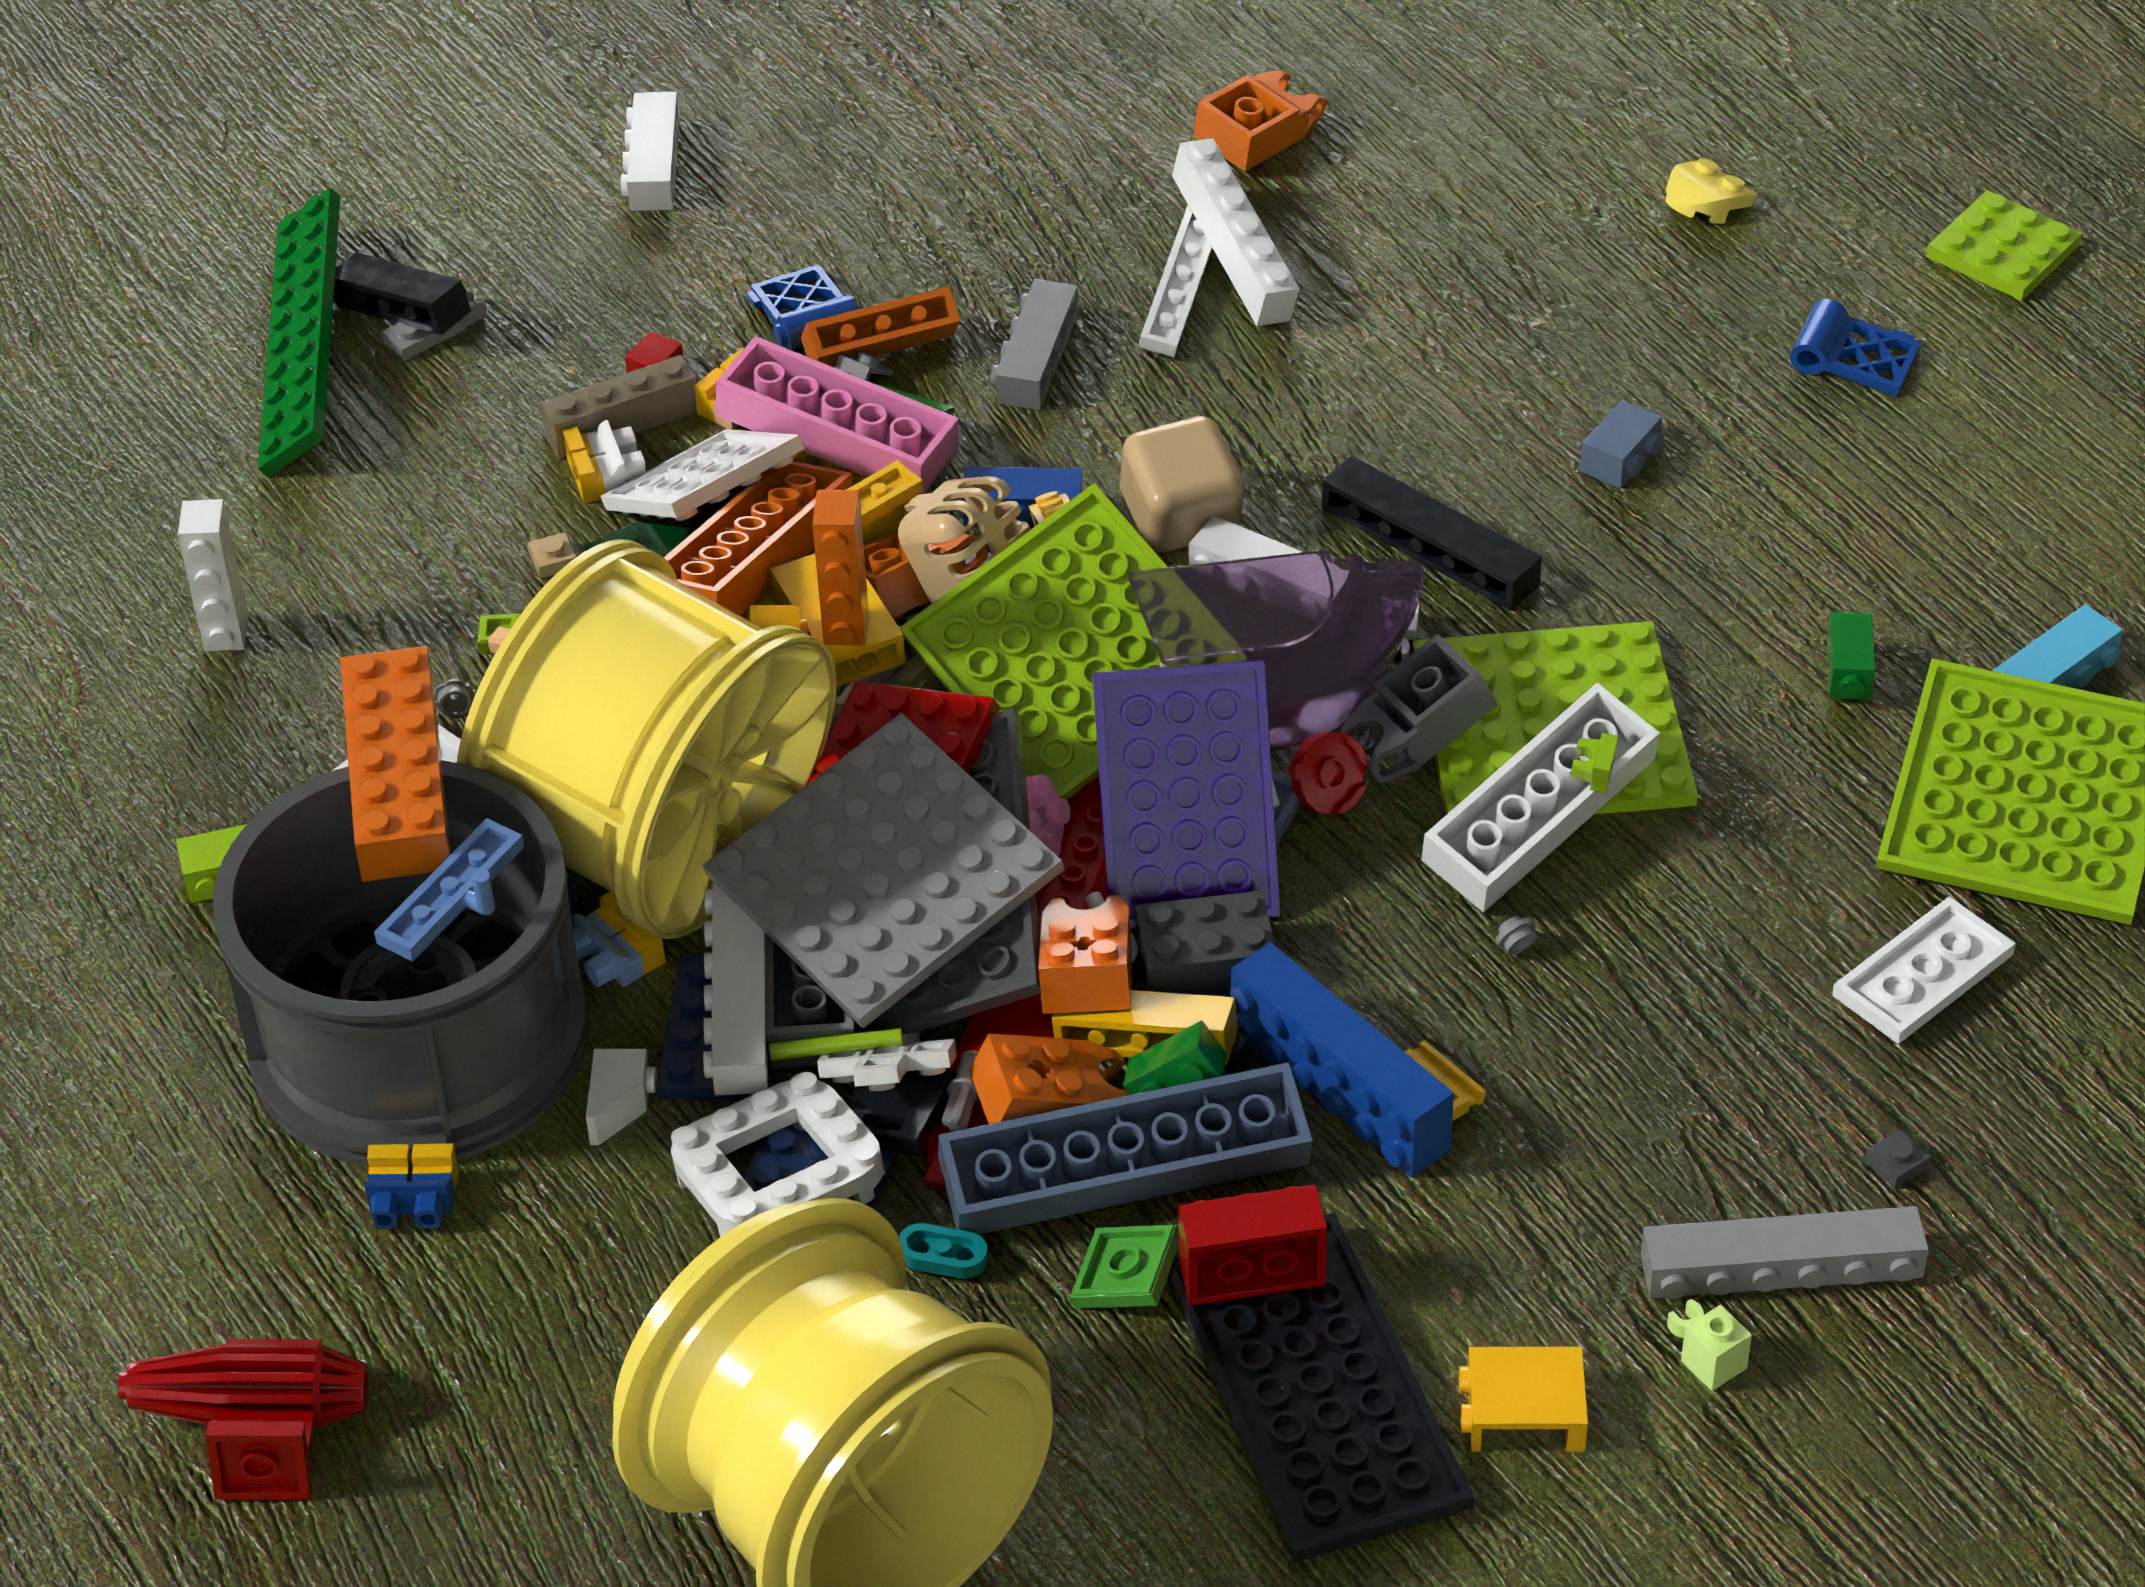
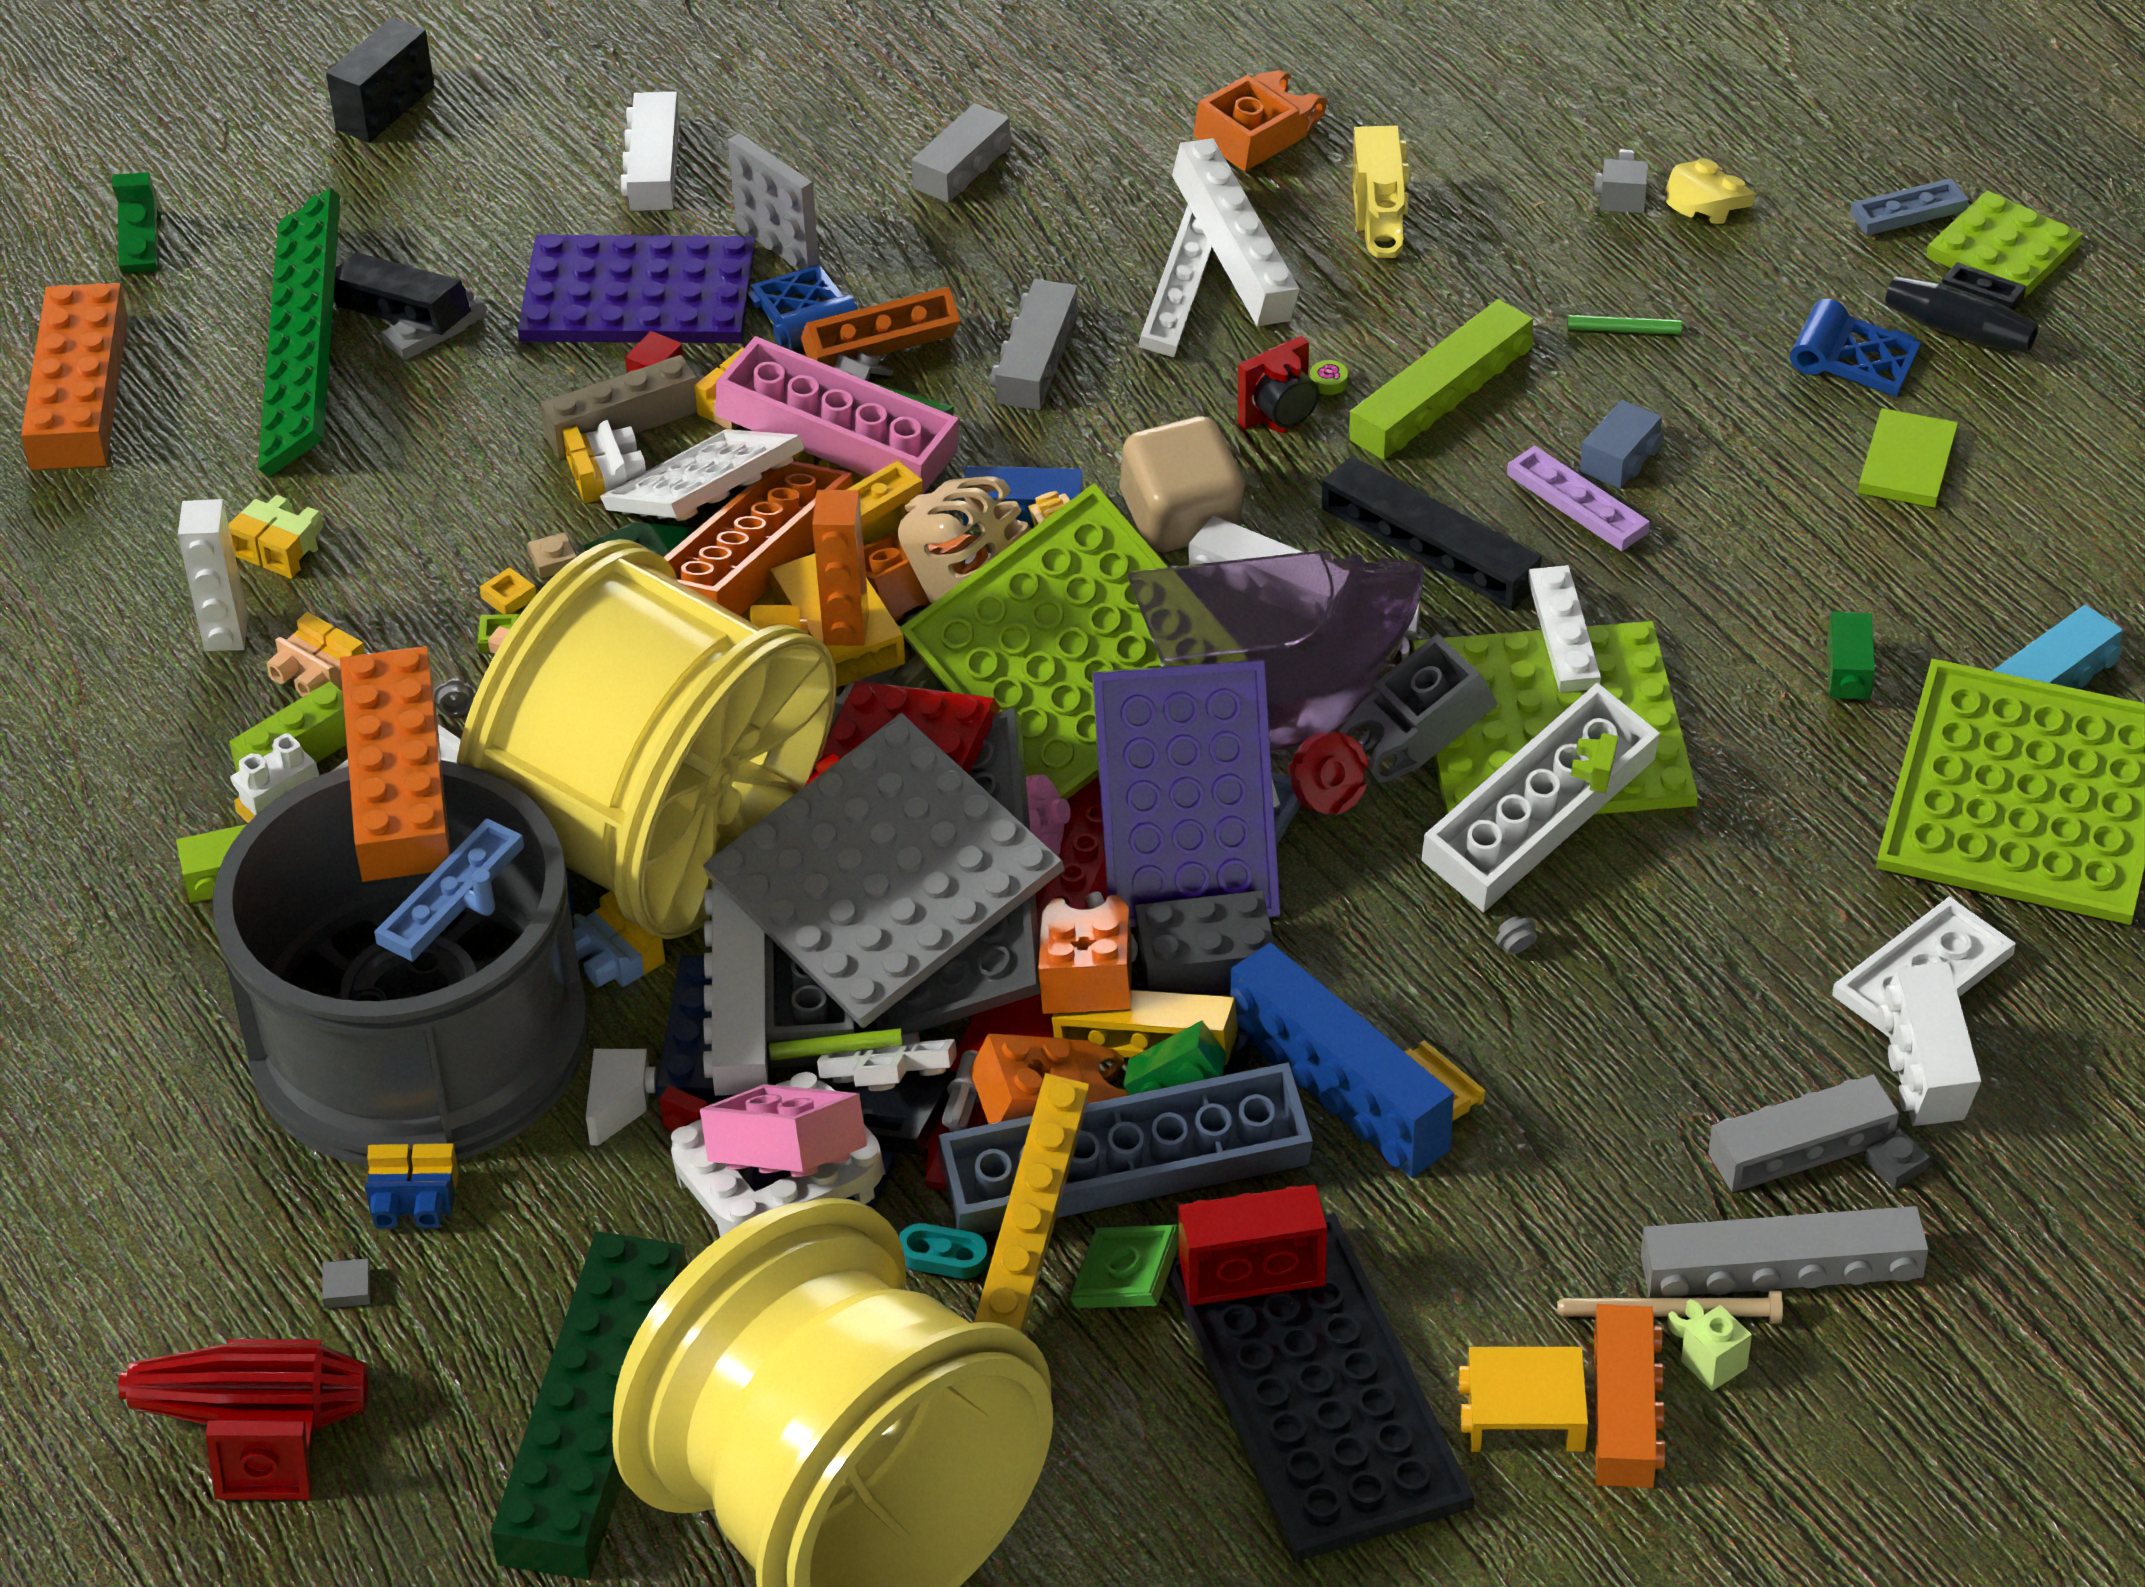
(75, 376): none -> orange brick
(137, 221): none -> green bracket
(271, 776): none -> white hips
(275, 535): none -> hips
(312, 655): none -> light nougat hips
(313, 721): none -> lime brick
(346, 1283): none -> light grey tile
(380, 79): none -> black brick
(508, 591): none -> yellow plate
(566, 1462): none -> dark green brick
(636, 285): none -> dark purple plate
(679, 1108): none -> red plate
(773, 203): none -> light grey plate
(783, 1129): none -> bright pink brick
(961, 152): none -> light grey brick
(1034, 1203): none -> yellow brick
(1279, 386): none -> piece
(1330, 376): none -> lime tile
(1380, 187): none -> light yellow brick
(1441, 379): none -> lime brick
(1564, 628): none -> white plate
(1578, 498): none -> lavender plate
(1622, 184): none -> light grey brick
(1624, 324): none -> bright green bar
(1626, 1396): none -> orange brick
(1737, 1307): none -> tan bar
(1801, 1133): none -> light grey brick
(1908, 457): none -> lime tile
(1909, 206): none -> sand blue plate
(1929, 1044): none -> white brick
(1968, 307): none -> black plate

